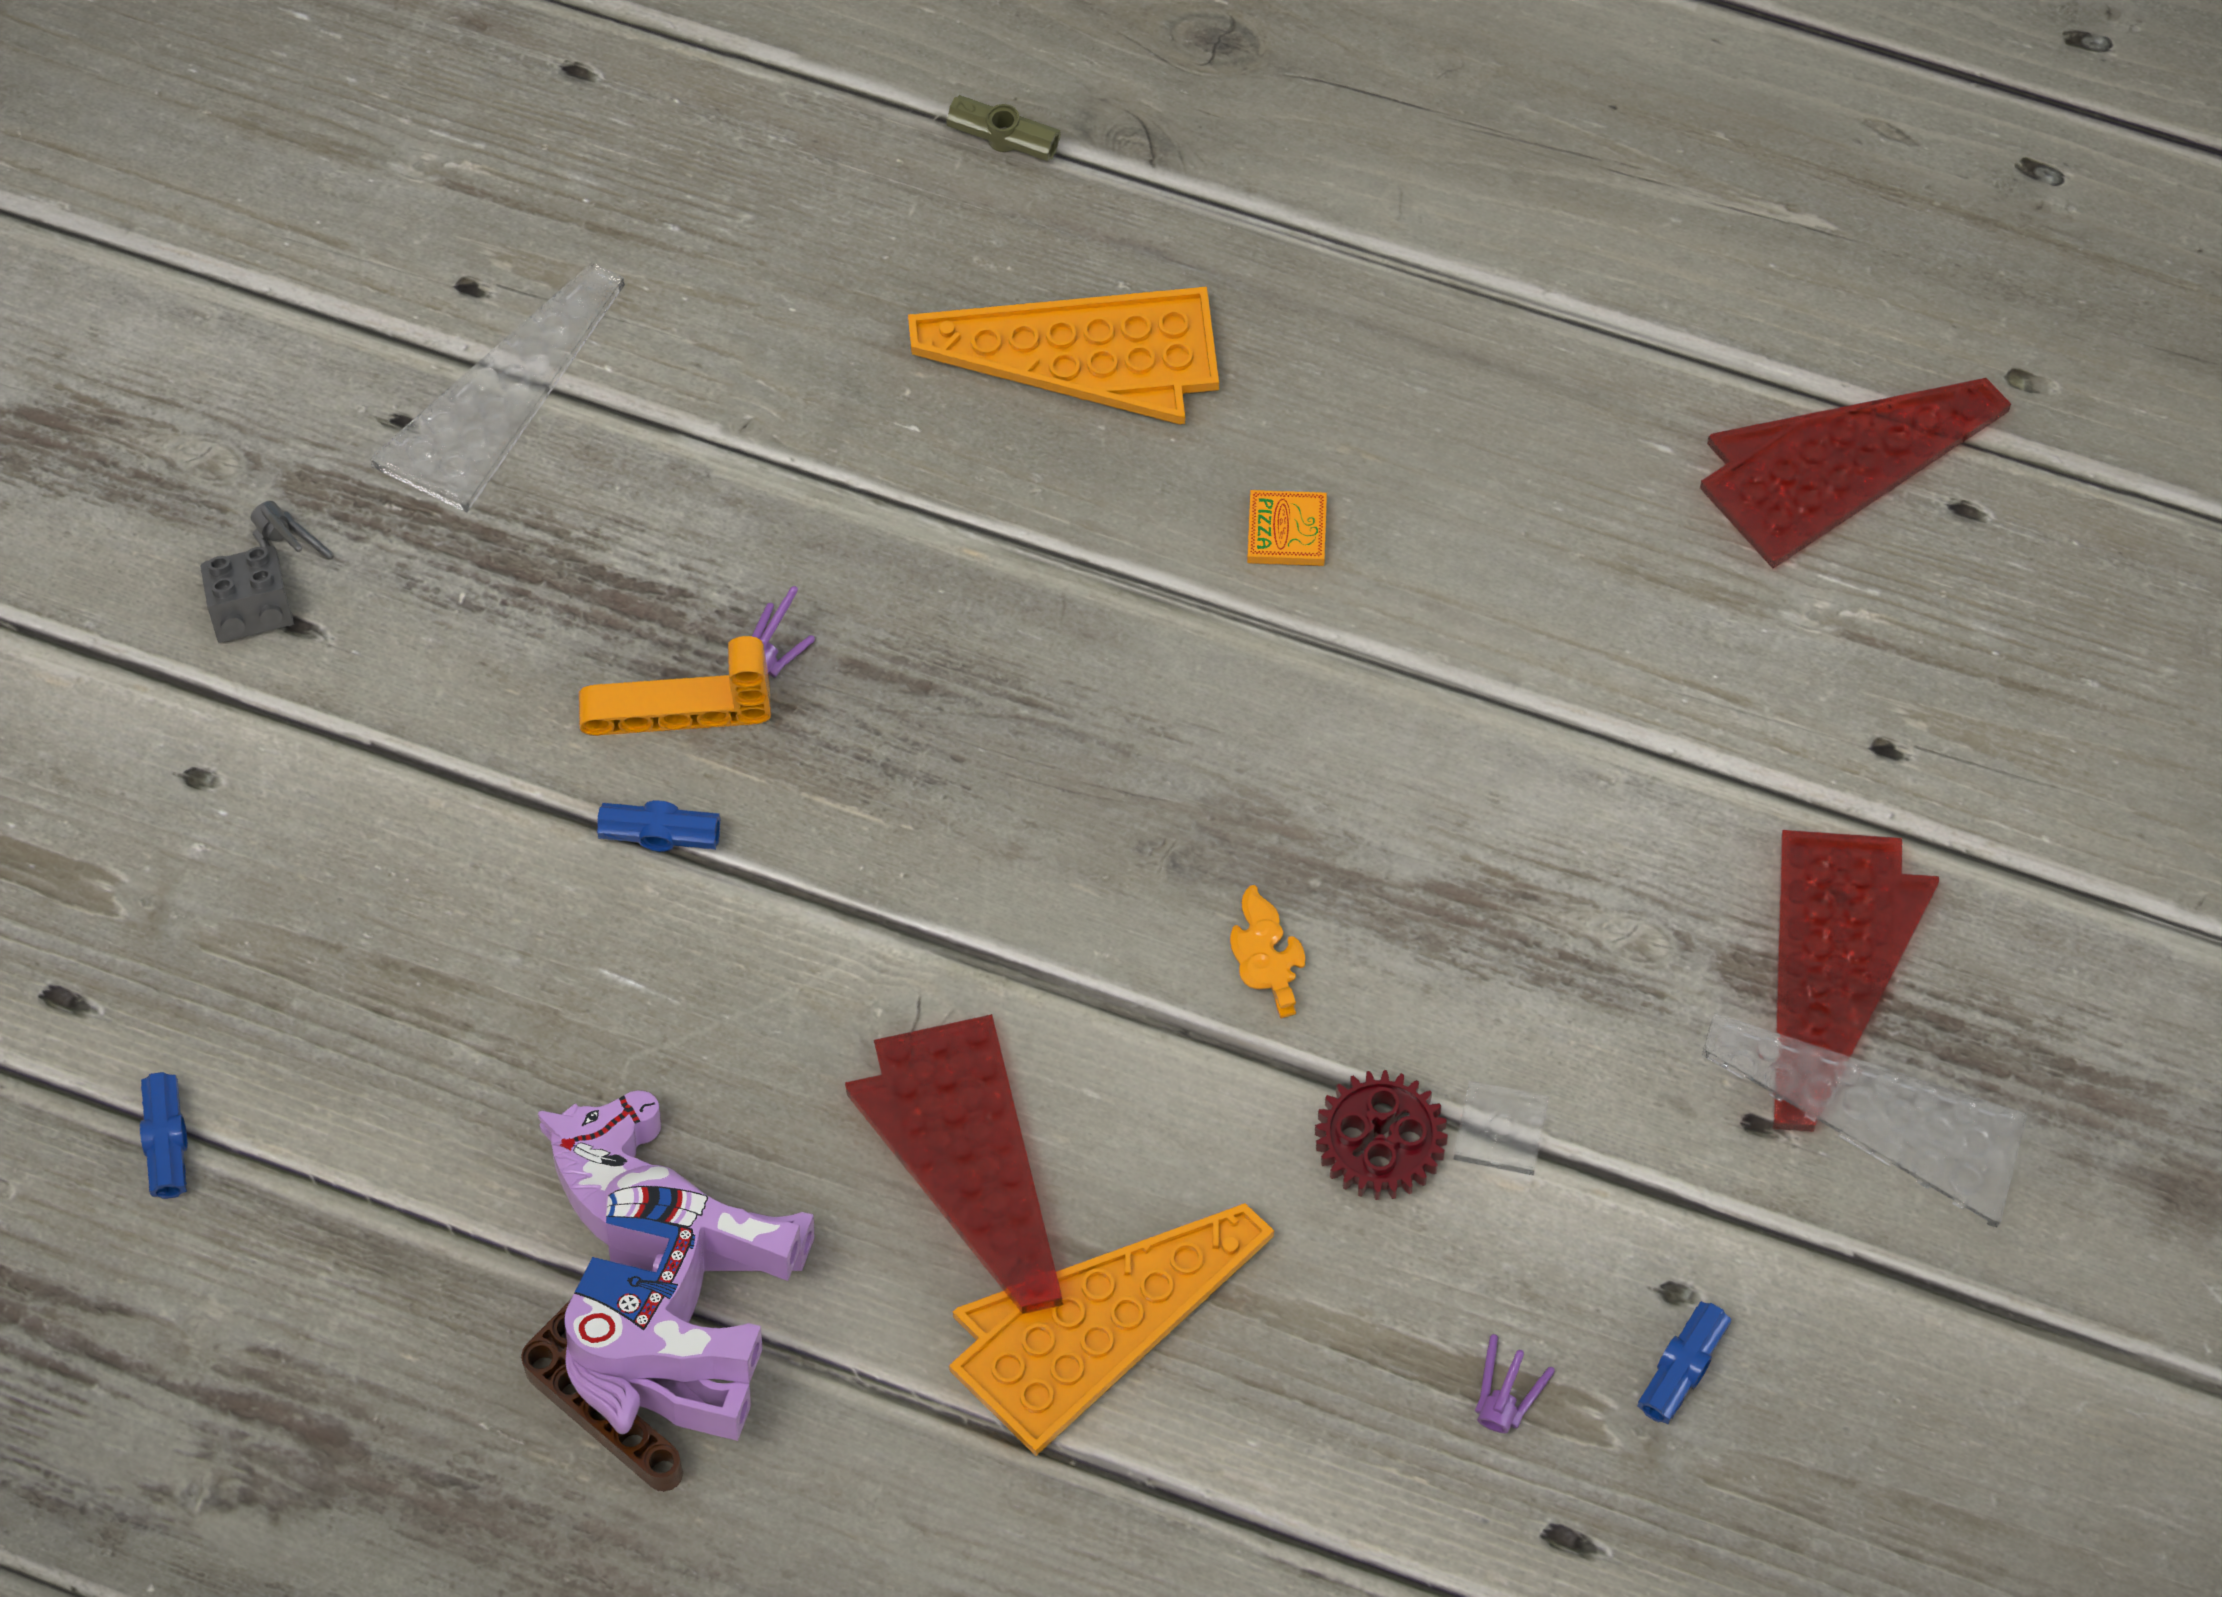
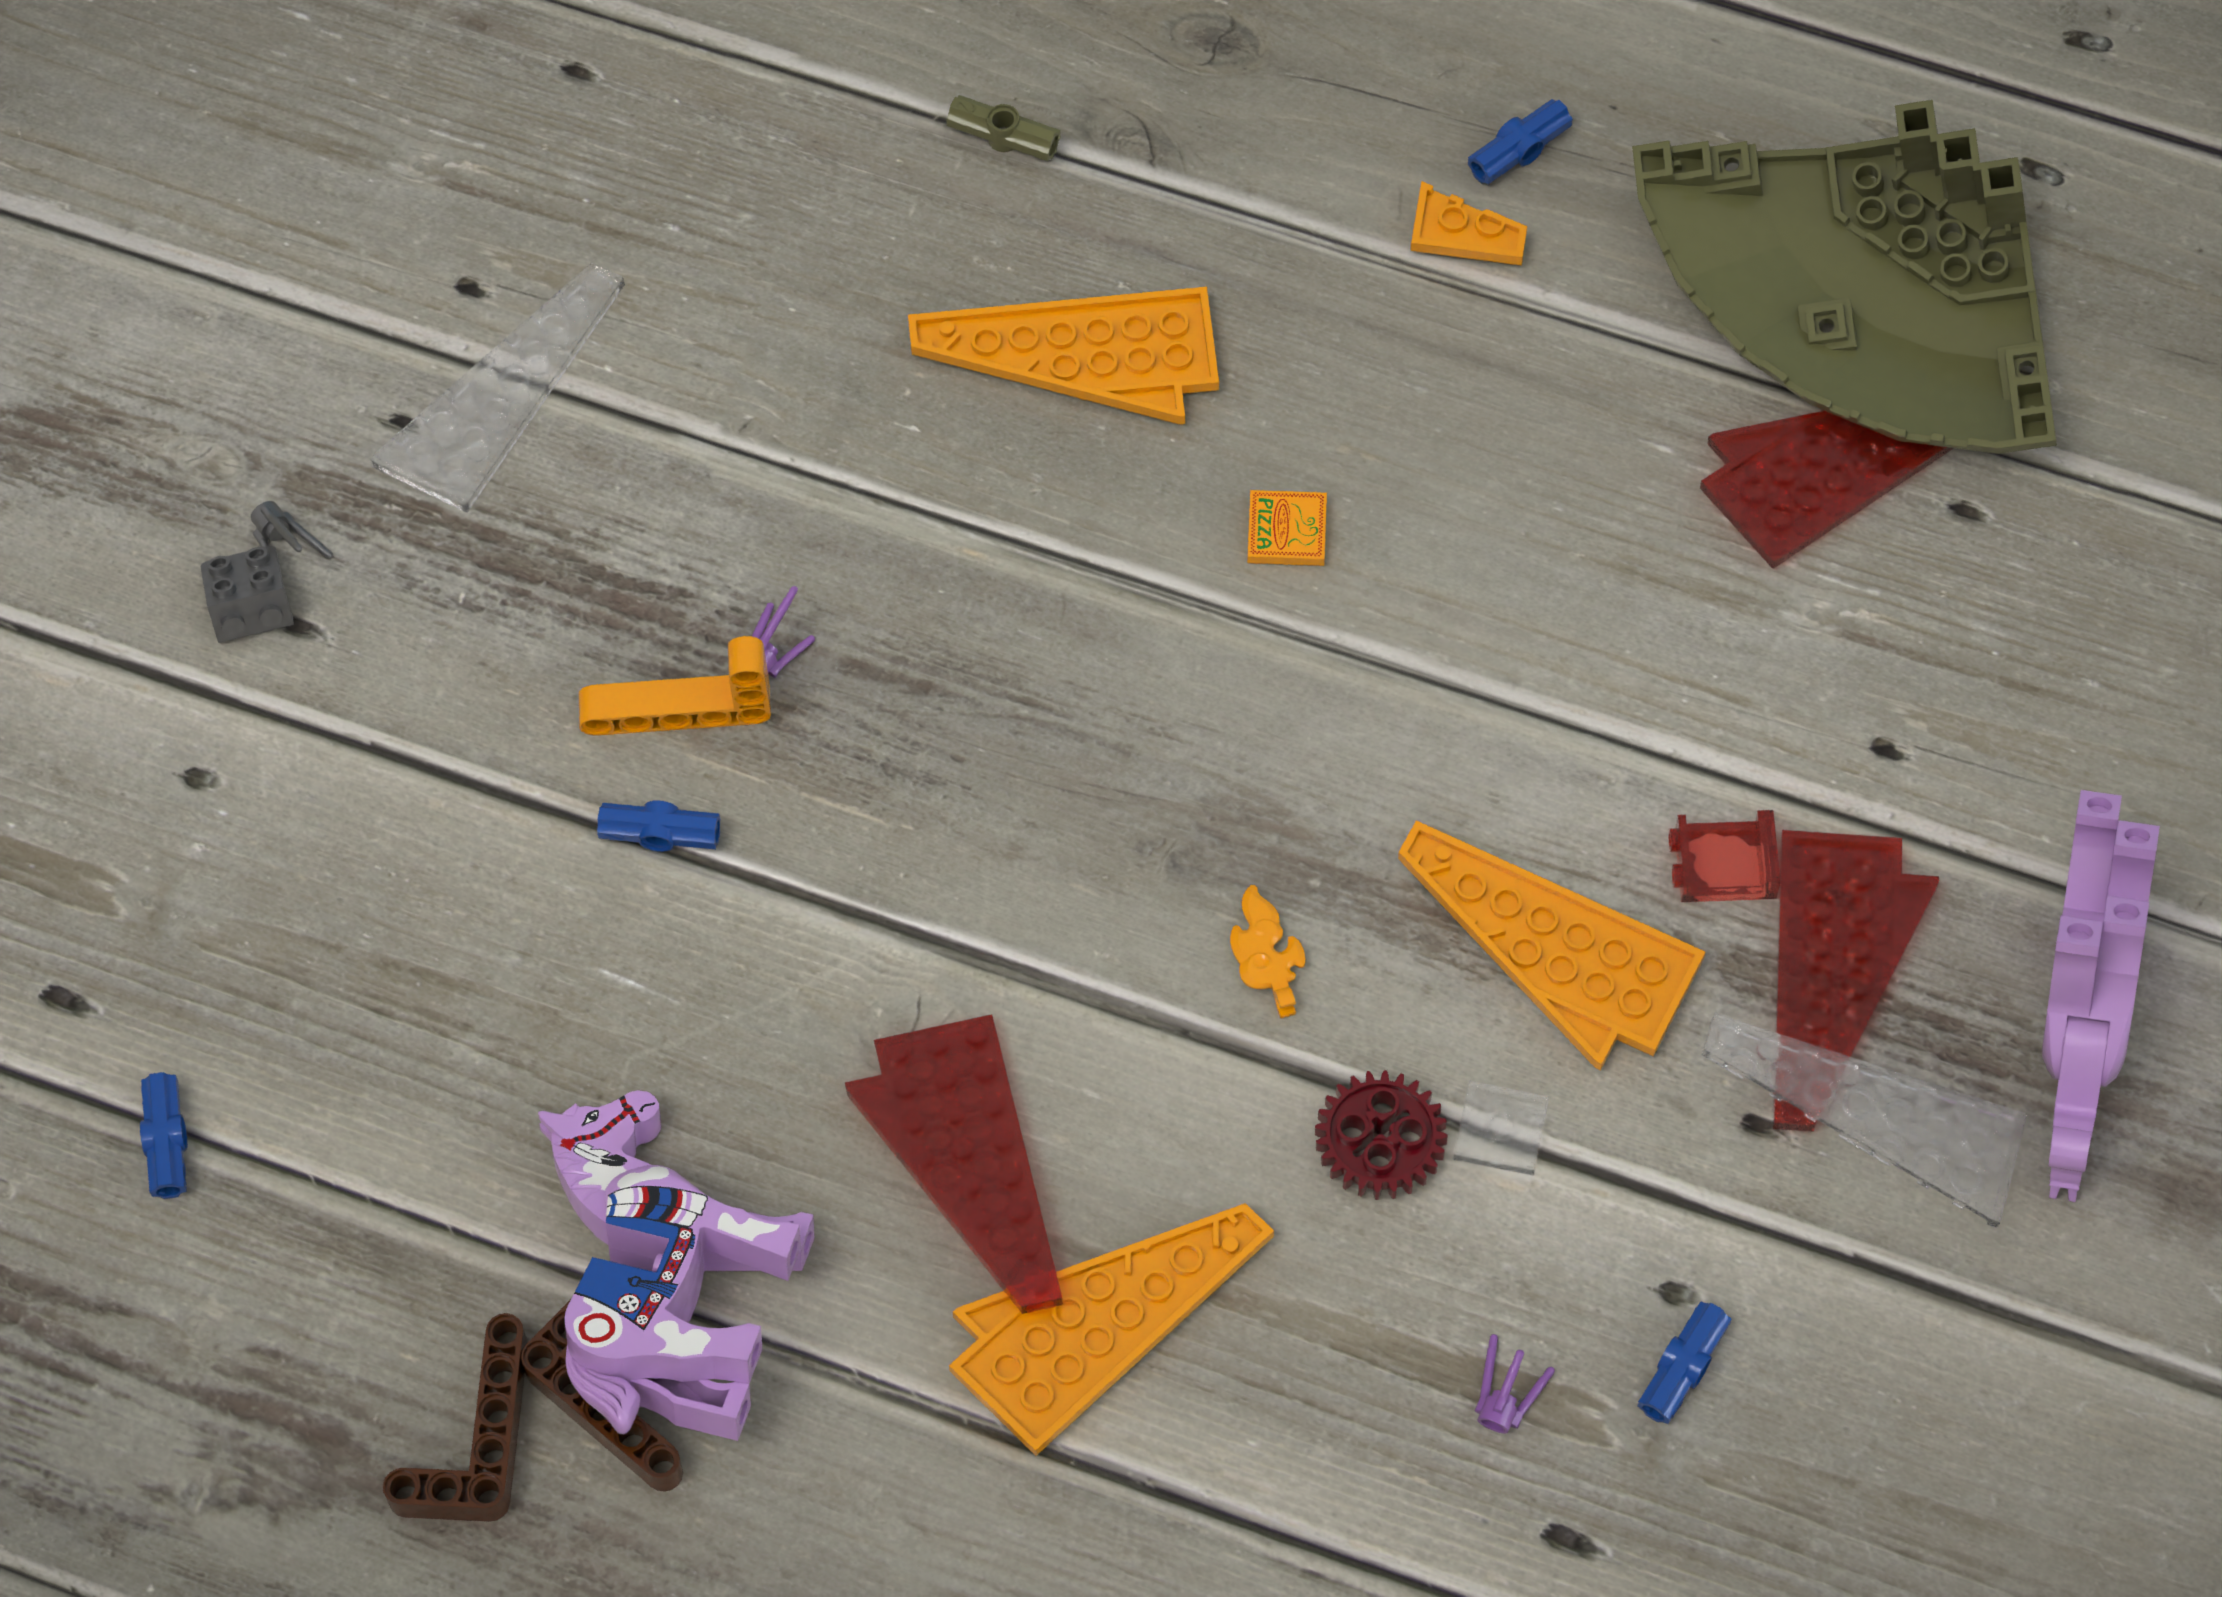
(486, 1438): none -> reddish brown beam
(1458, 230): none -> light orange wing
(1520, 141): none -> blue piece
(1573, 957): none -> light orange wing
(1726, 859): none -> clear red panel
(1891, 244): none -> olive panel
(2094, 973): none -> lavender animal

